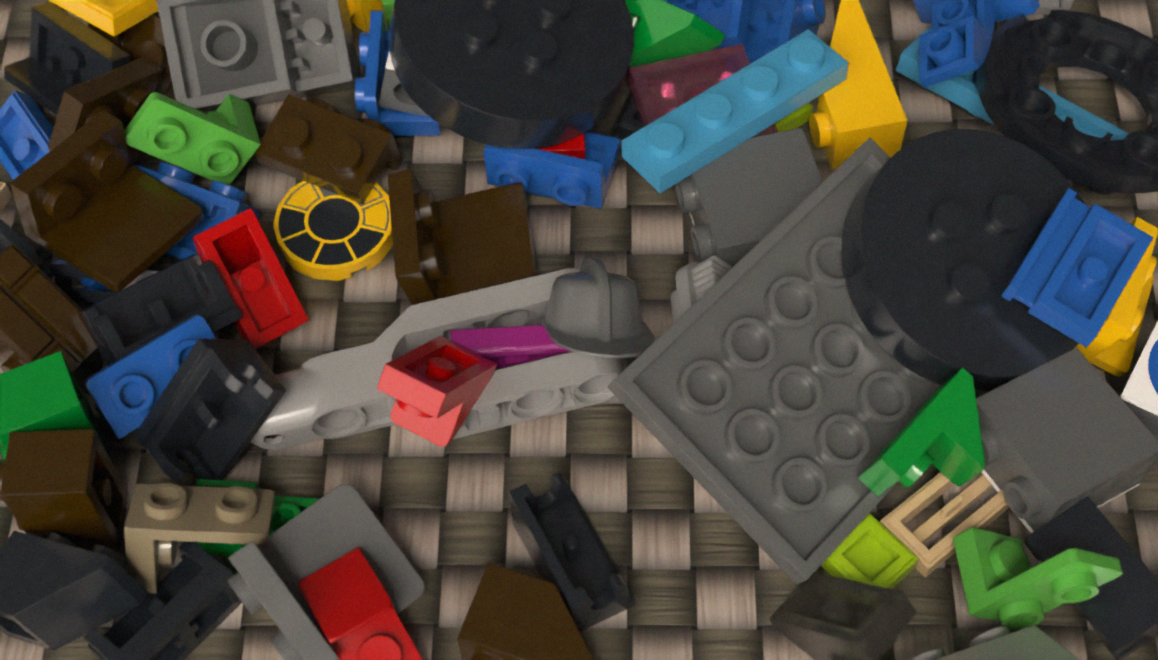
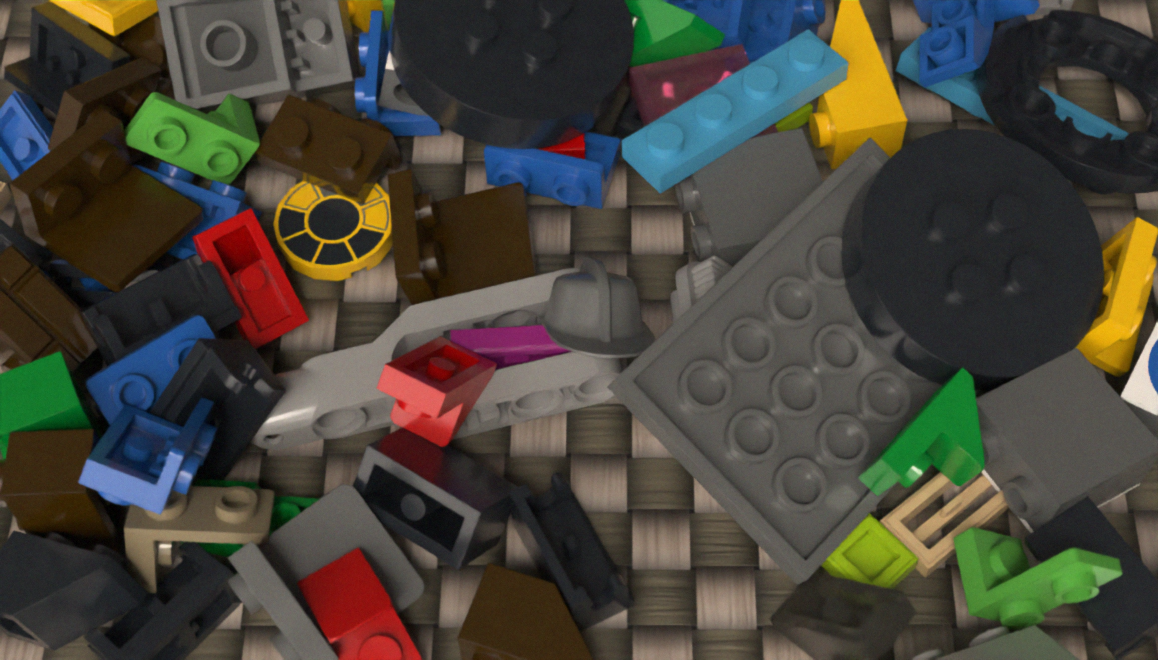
(149, 457): none -> blue bracket
(434, 496): none -> black brick
(1078, 268): blue plate -> none

